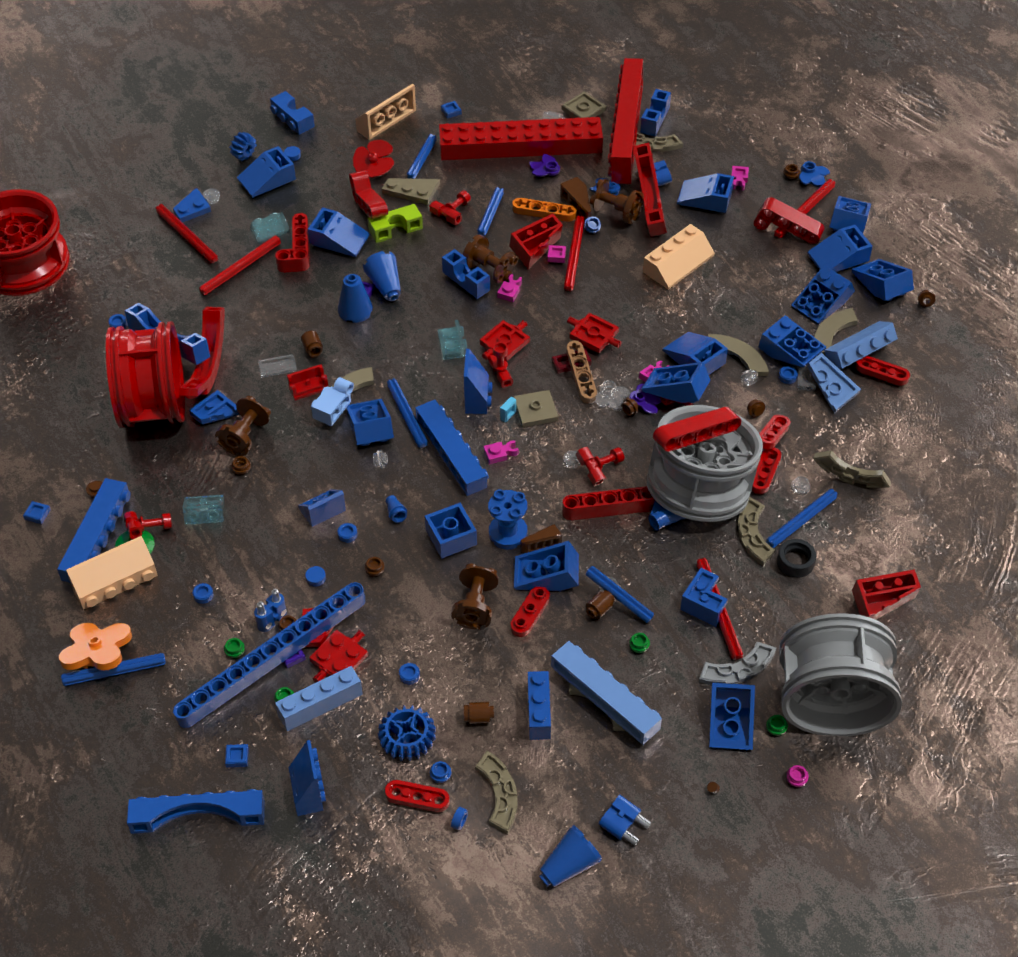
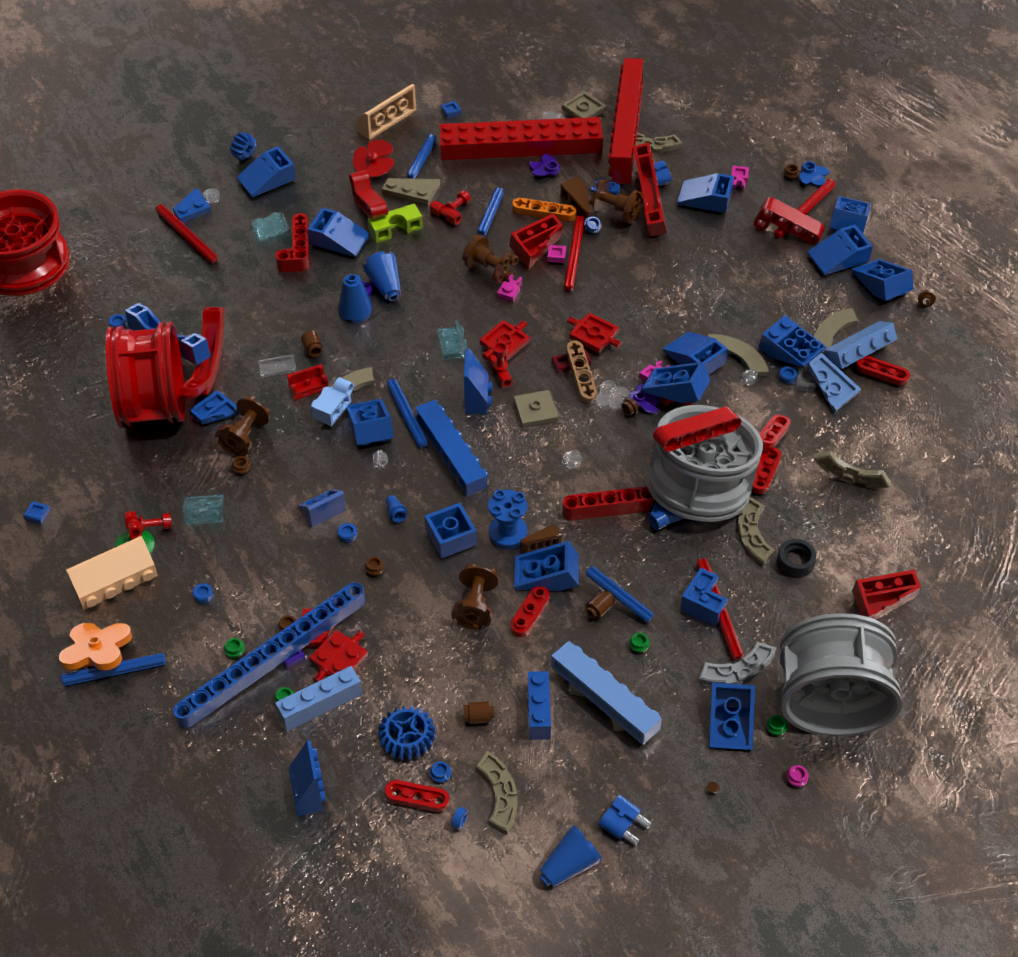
(93, 487): reddish brown plate -> none
(96, 525): blue brick -> none
(151, 813): blue arch -> none
(237, 755): blue tile -> none
(239, 265): red axle -> none
(268, 614): blue piece -> none
(285, 108): blue arch -> none
(293, 153): blue tile -> none
(315, 576): blue tile -> none
(409, 673): blue tile -> none
(475, 281): blue arch -> none
(498, 452): dark pink plate -> none
(508, 409): medium azure tile -> none
(595, 464): red bar -> none
(653, 117): blue arch -> none
(678, 257): light nougat slope -> none
(755, 408): reddish brown plate -> none
(801, 485): clear plate -> none
(801, 518): blue axle -> none
(823, 295): blue slope -> none

